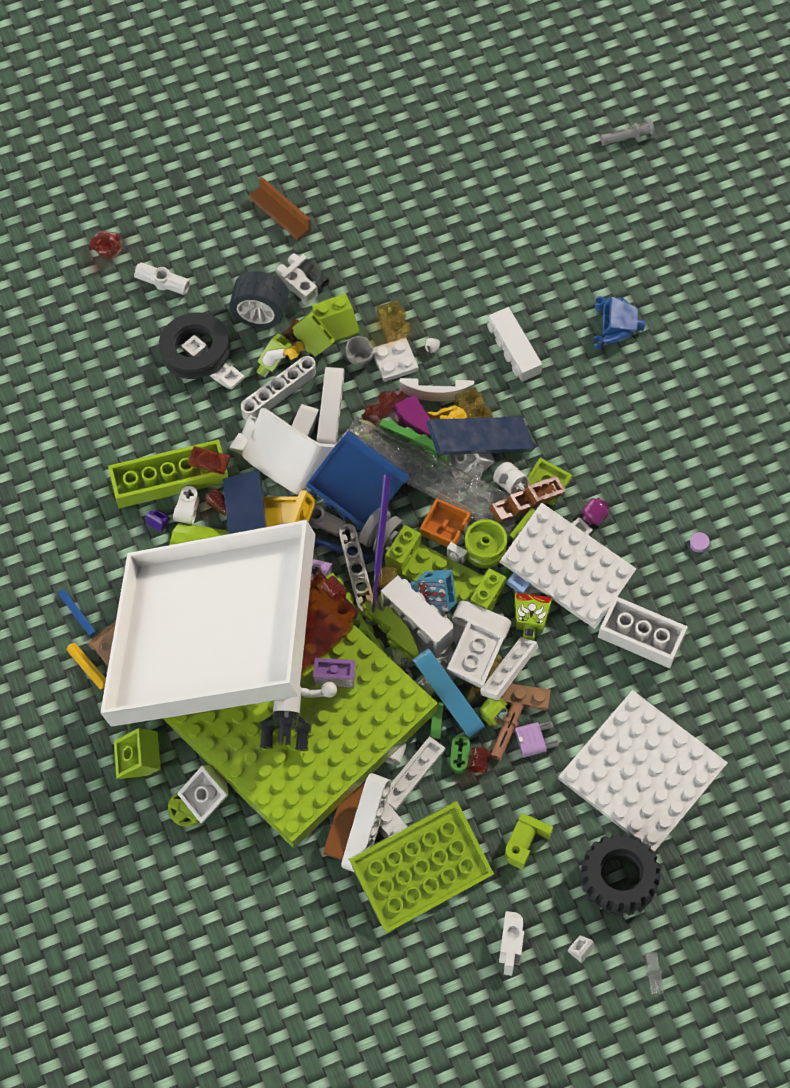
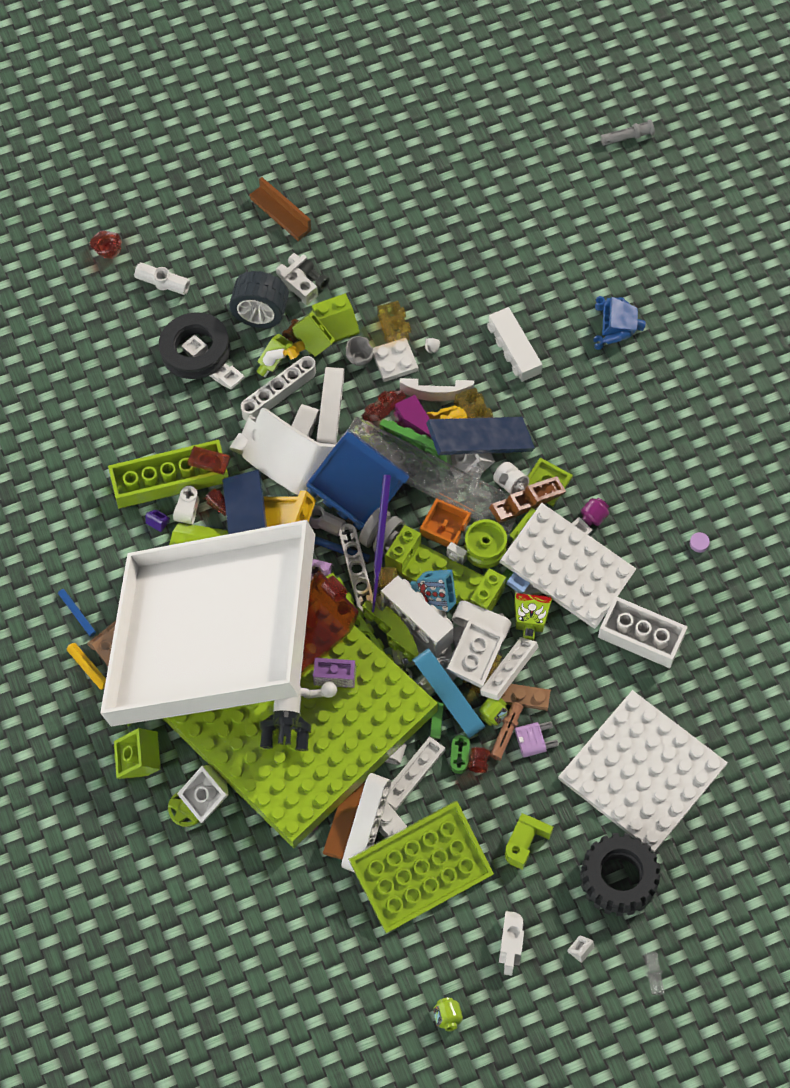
(447, 1014): none -> lime head

